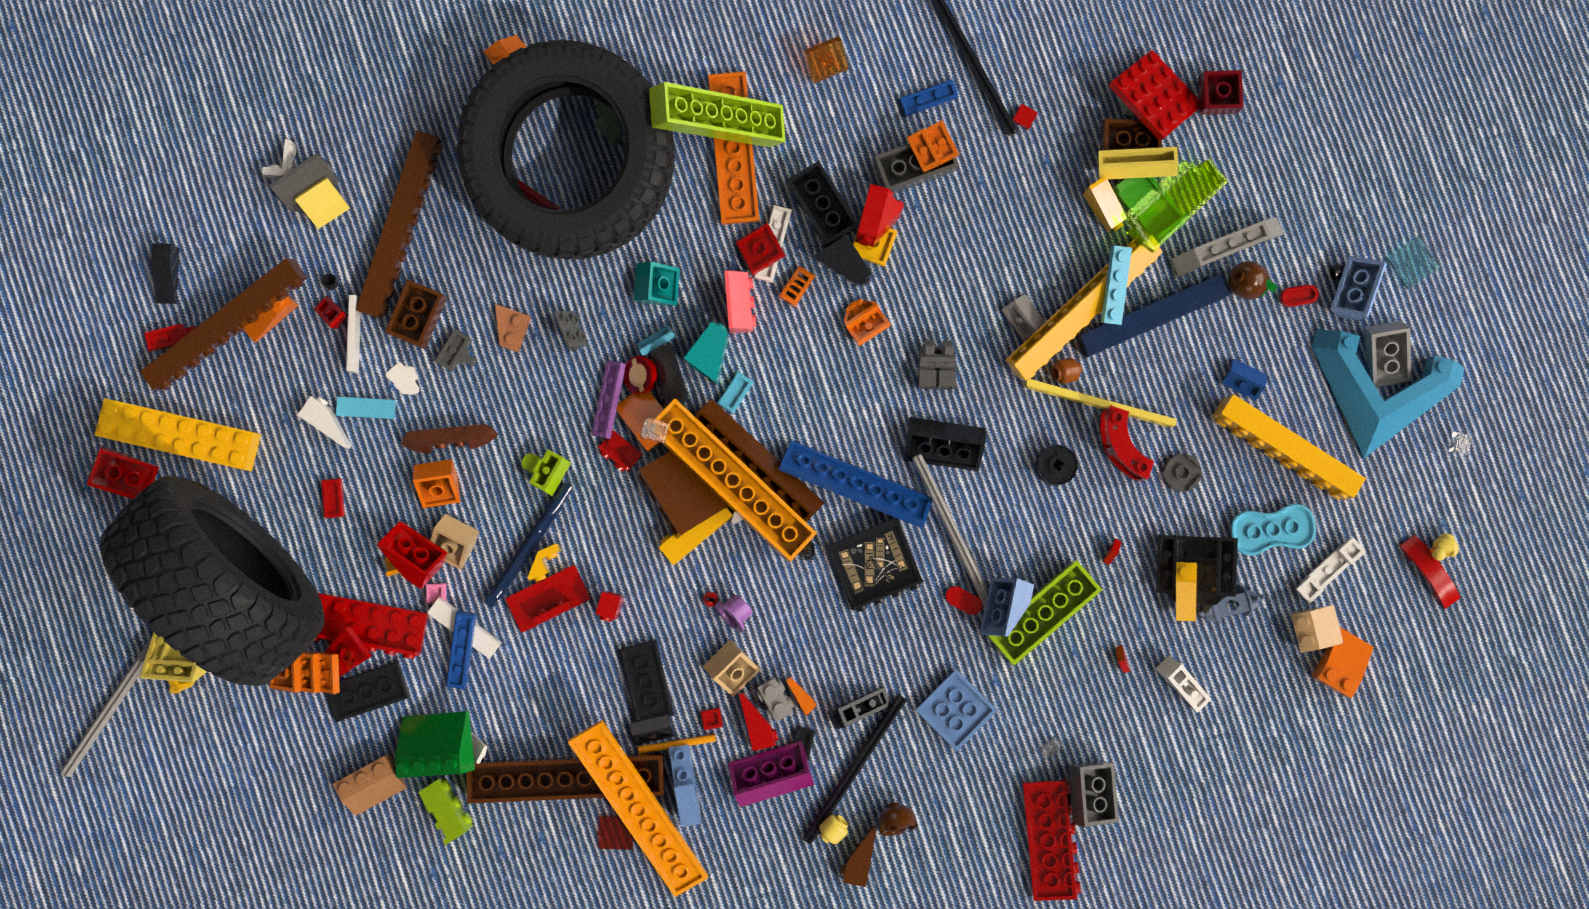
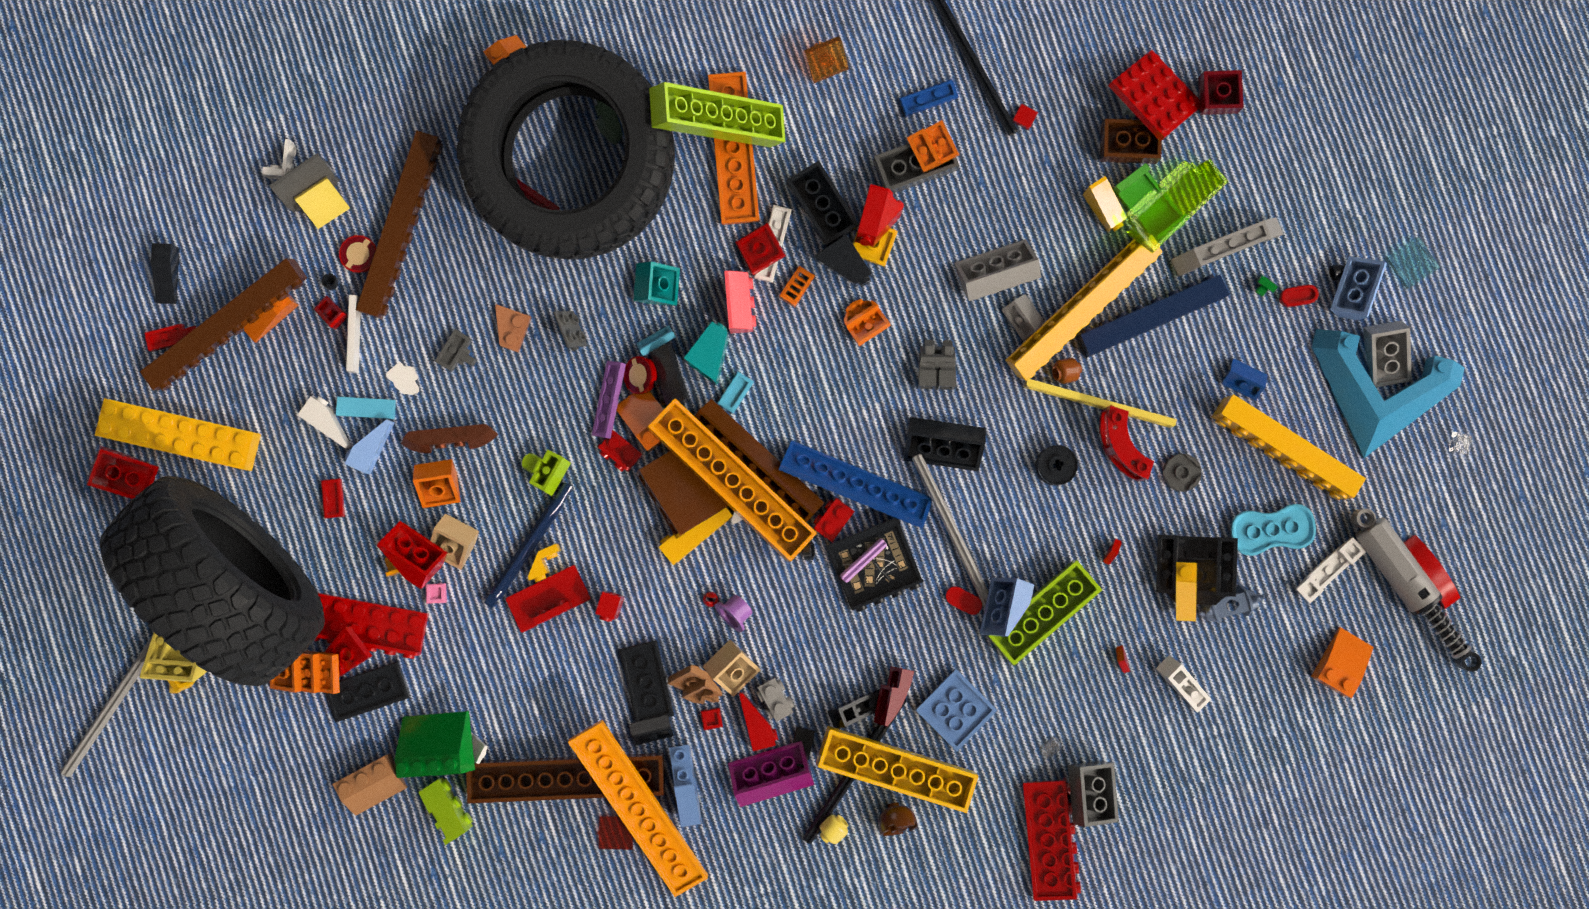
(357, 253): none -> tile
(366, 452): none -> light blue slope
(416, 314): reddish brown brick -> none
(461, 650): blue tile -> none
(482, 640): white tile -> none
(655, 430): clear slope -> none
(666, 745): light orange bar -> none
(696, 685): none -> medium nougat plate
(805, 701): orange slope -> none
(833, 520): none -> red bracket
(858, 862): reddish brown slope -> none
(863, 560): none -> lavender axle
(893, 695): none -> dark red slope
(897, 769): none -> yellow brick
(998, 270): none -> light grey slope
(1116, 285): medium azure plate -> none
(1138, 163): light yellow brick -> none
(1248, 280): reddish brown cylinder -> none
(1317, 628): tan slope -> none
(1410, 582): none -> light grey piece
(1444, 547): light yellow animal -> none

